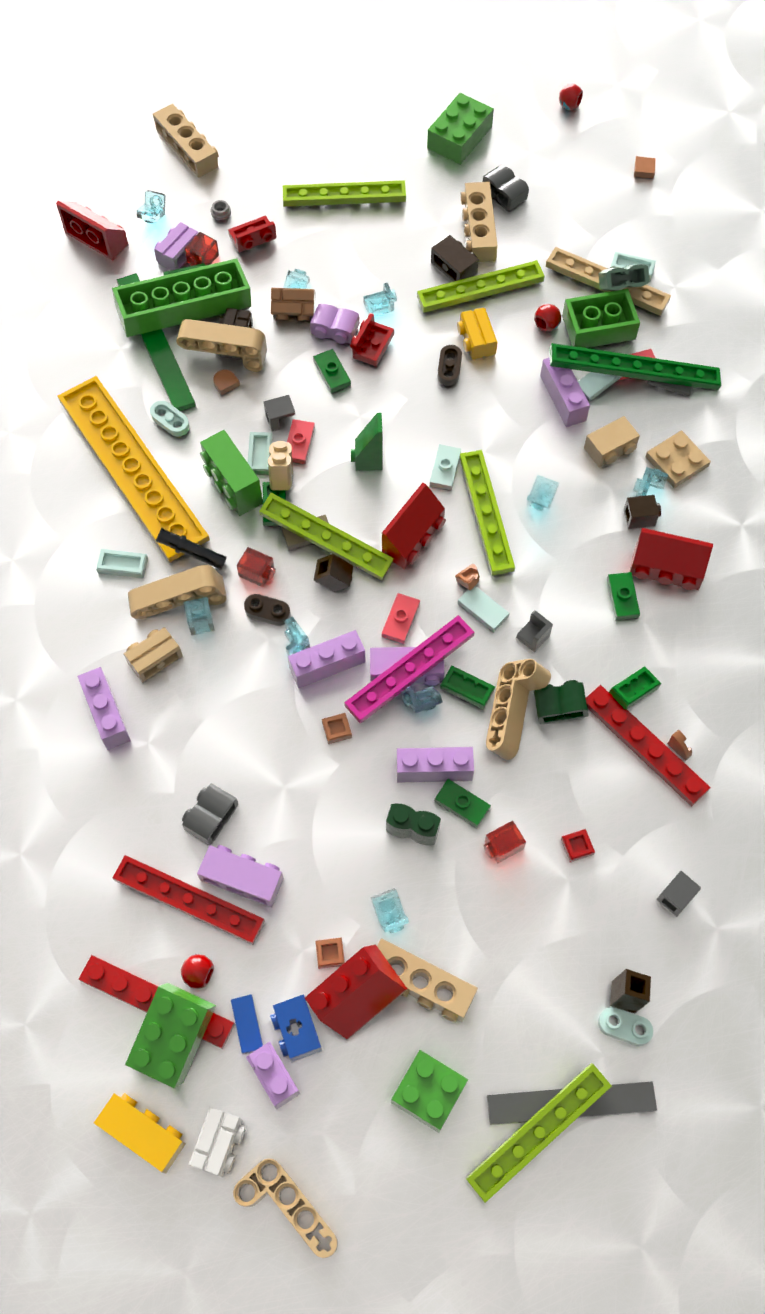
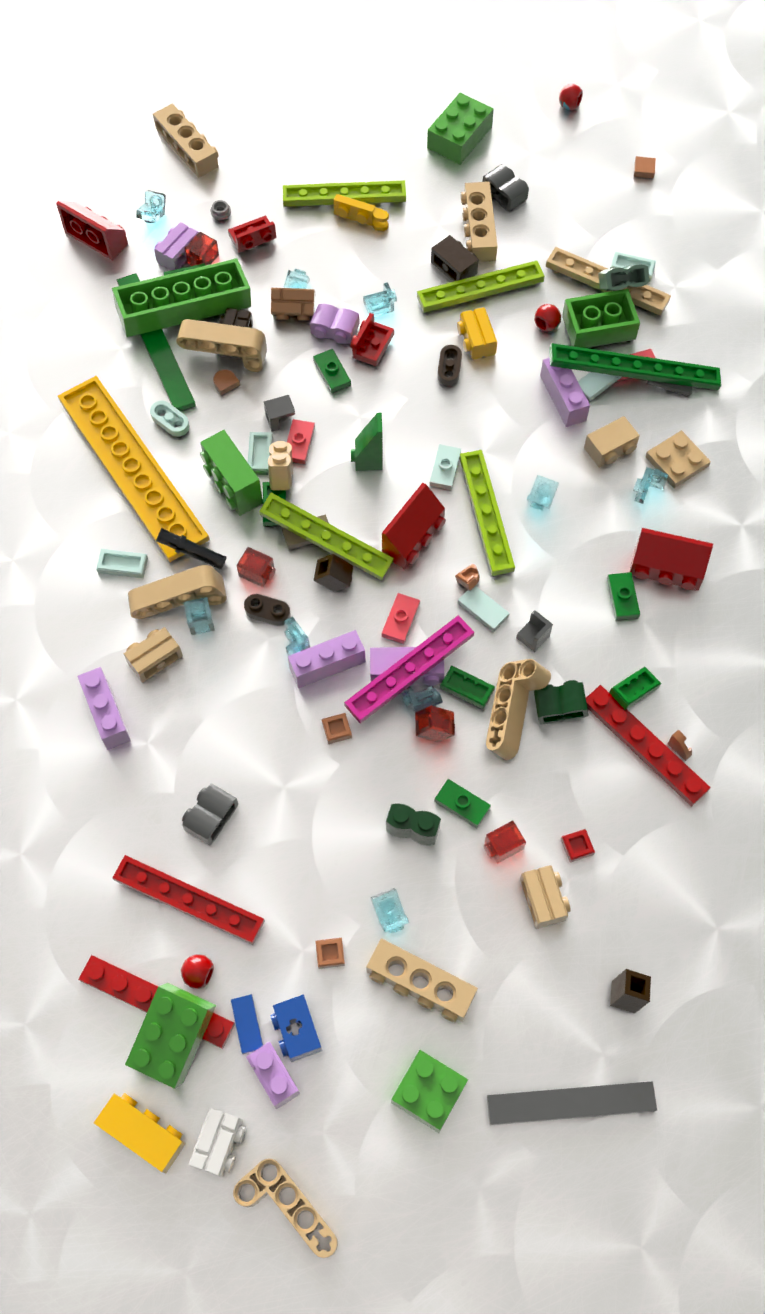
(241, 875): lavender brick -> none
(356, 992): red slope -> none
(361, 212): none -> yellow hinge
(434, 723): none -> clear red brick
(435, 764): lavender brick -> none
(538, 1132): lime plate -> none
(544, 896): none -> tan brick
(626, 1026): light aqua plate -> none
(641, 511): dark brown brick -> none
(679, 893): dark grey panel -> none

